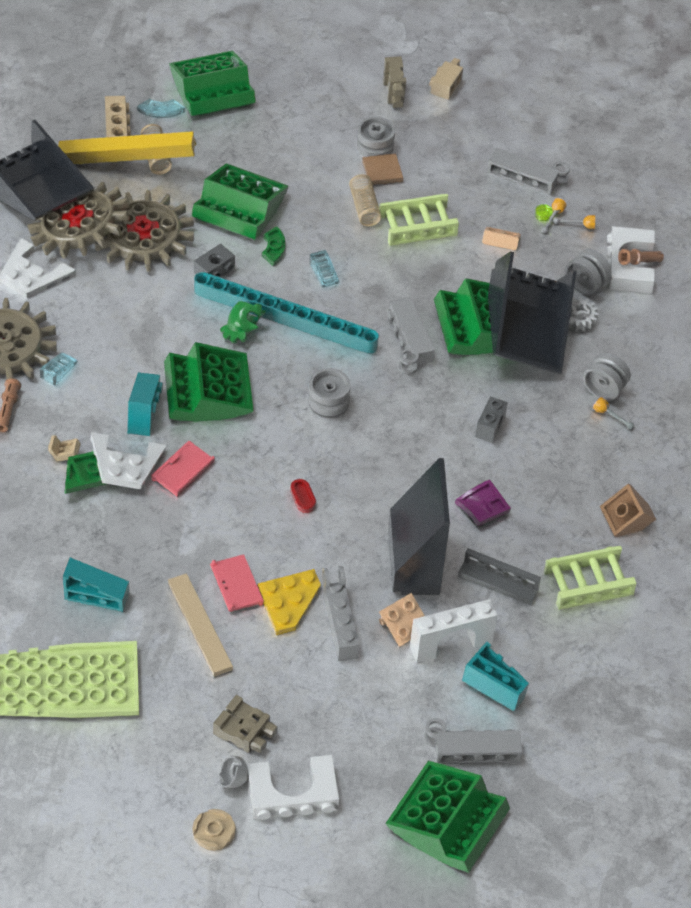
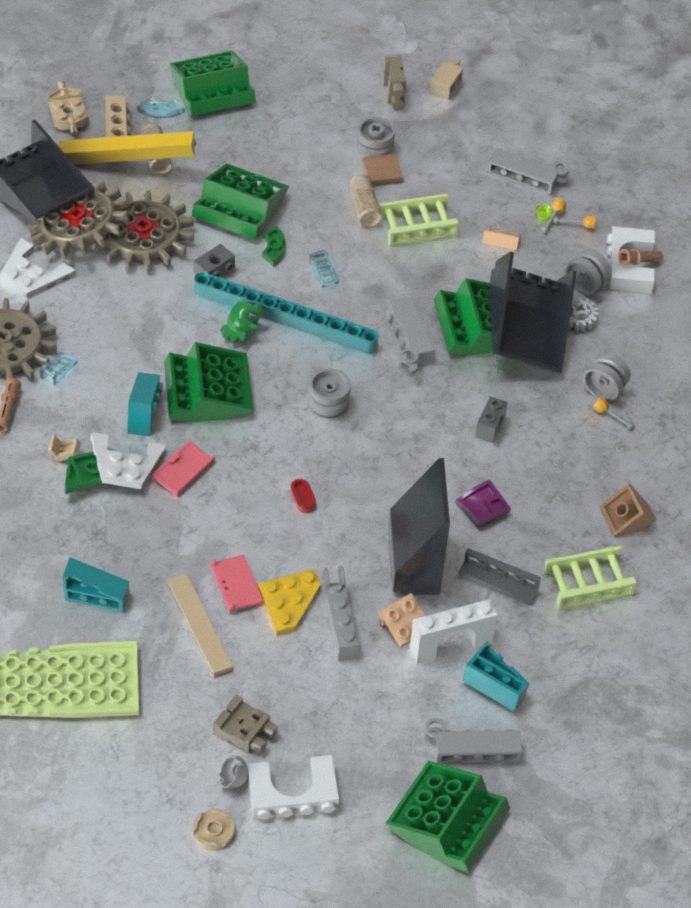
(64, 101): none -> tan plate

